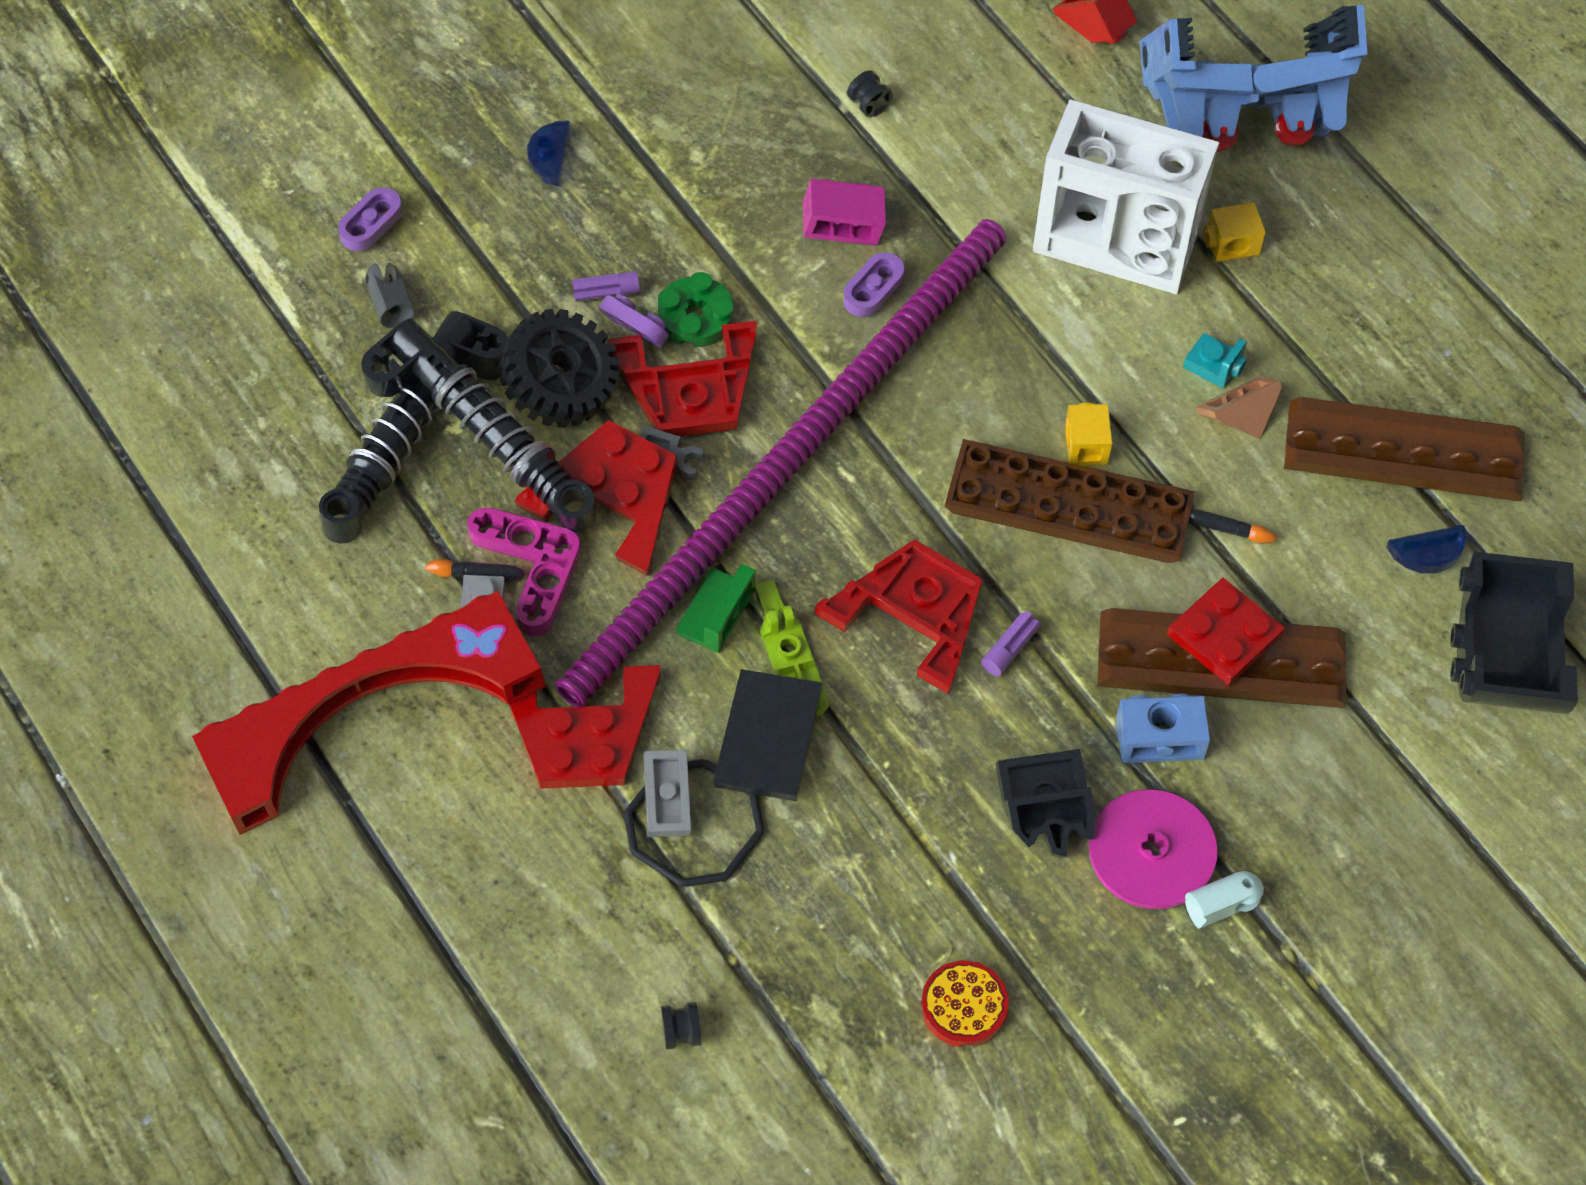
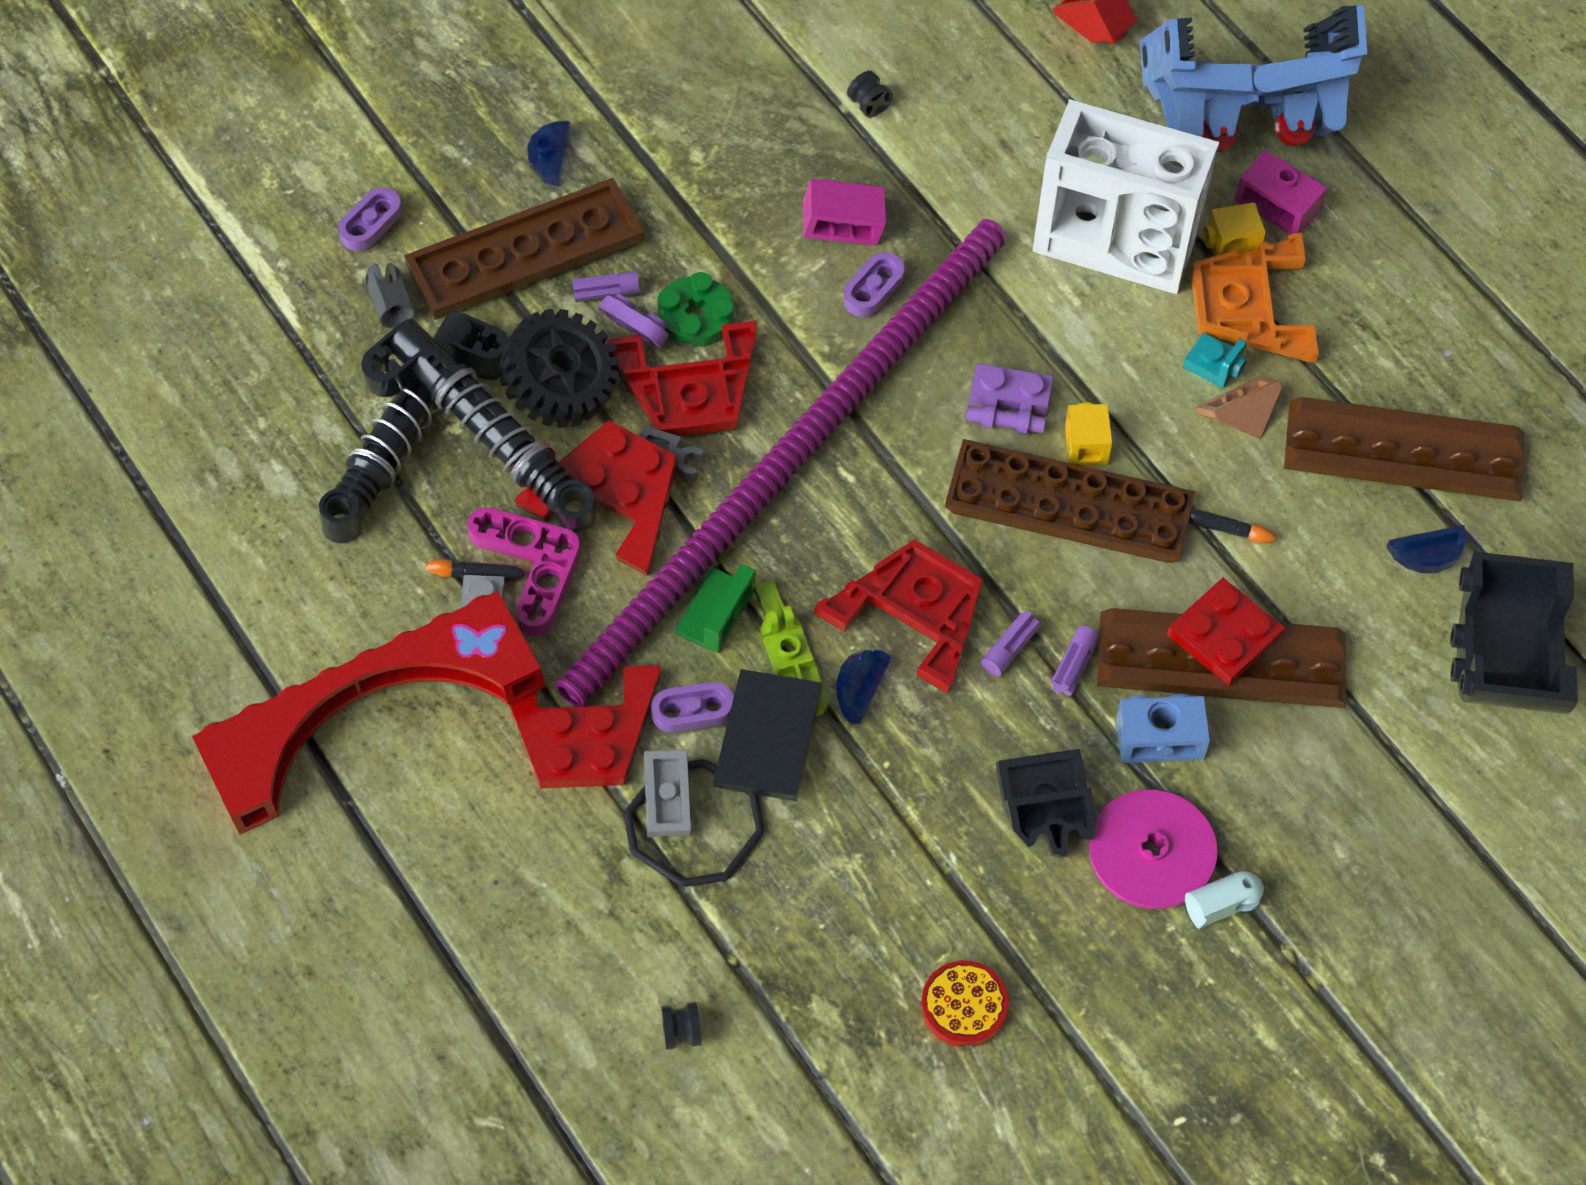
(524, 248): none -> reddish brown plate
(692, 705): none -> medium lavender plate
(859, 681): none -> clear blue plate
(1009, 390): none -> medium lavender plate
(1075, 660): none -> medium lavender piece
(1236, 301): none -> orange wing
(1281, 193): none -> dark pink brick

